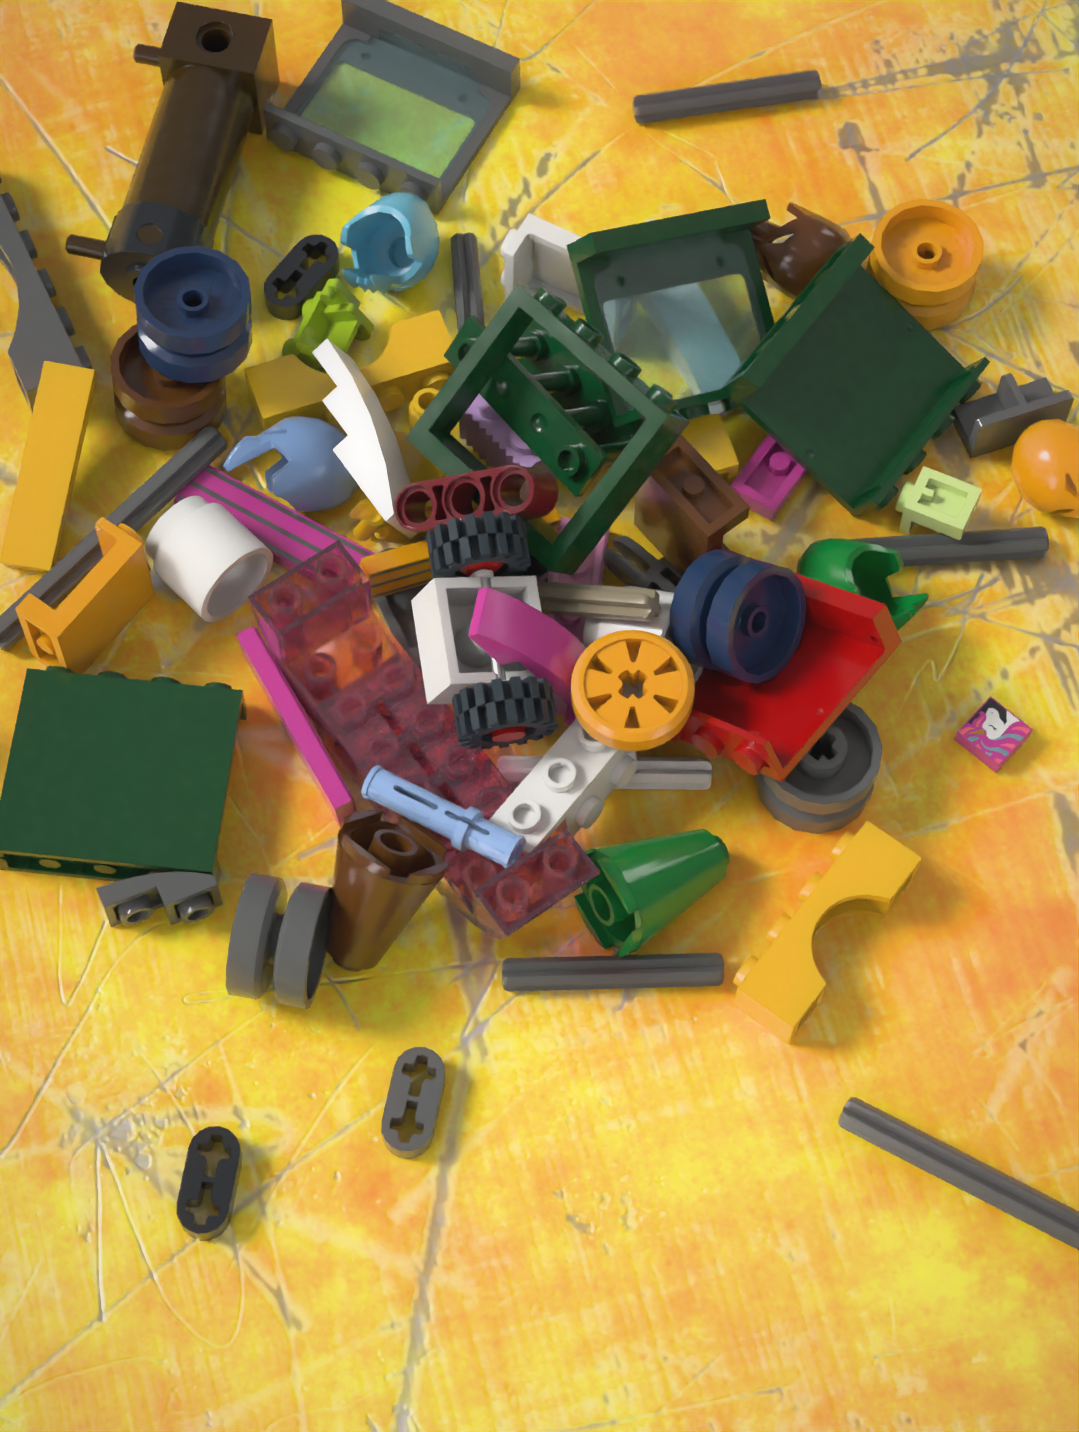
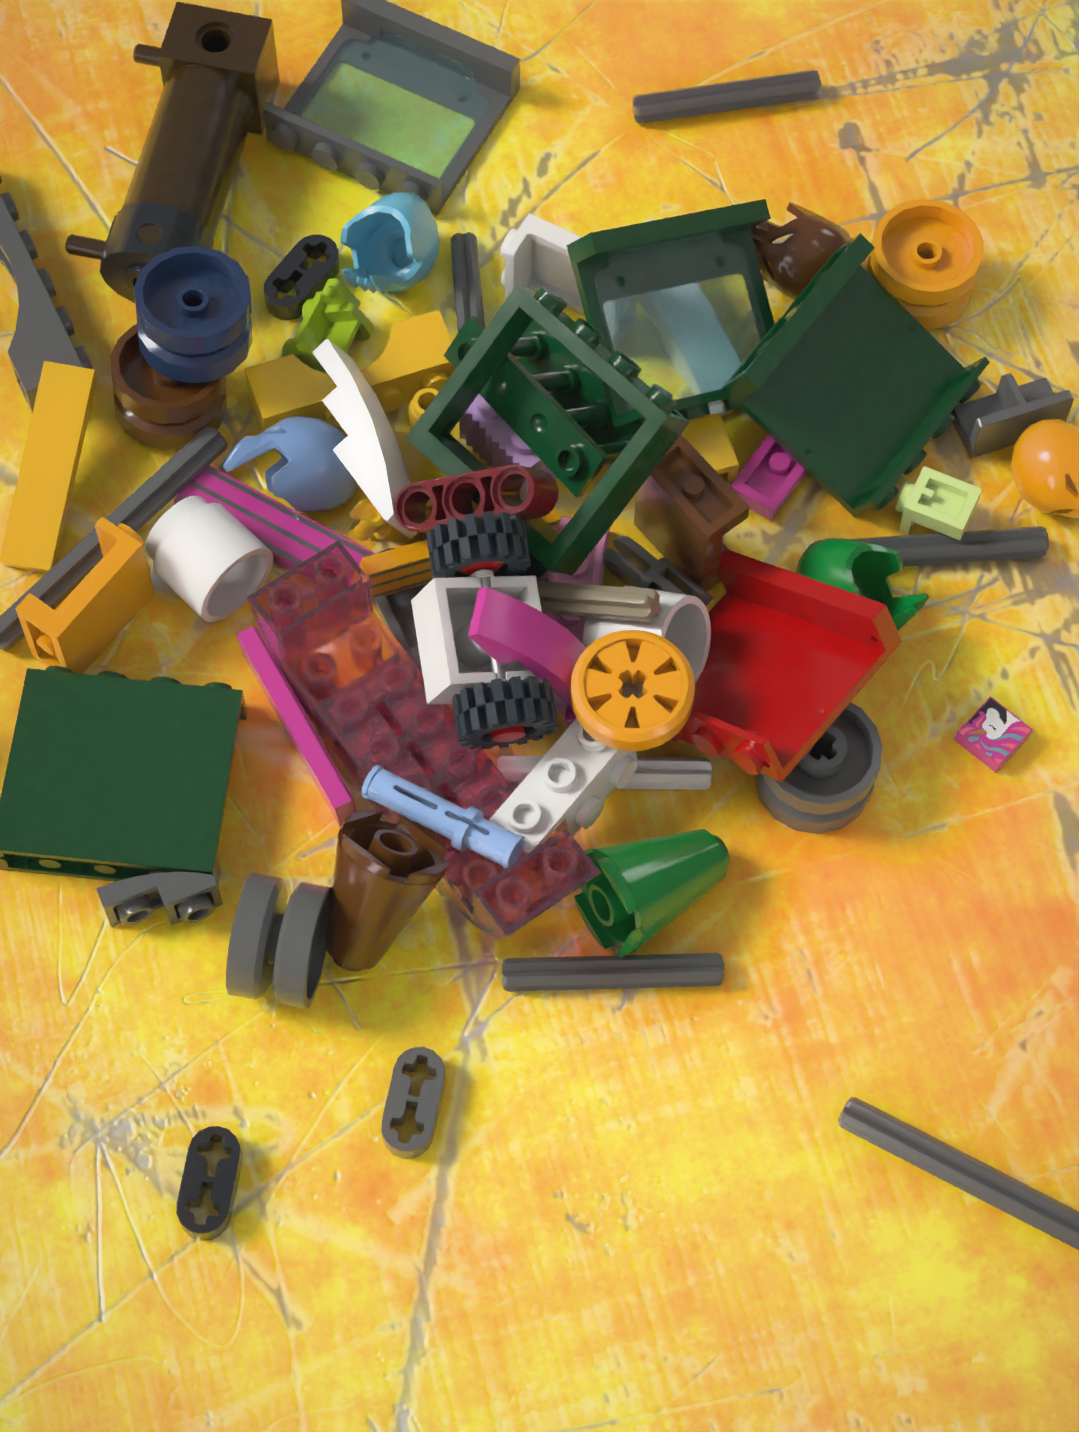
(738, 615): dark blue wheel -> none
(864, 880): yellow arch -> none

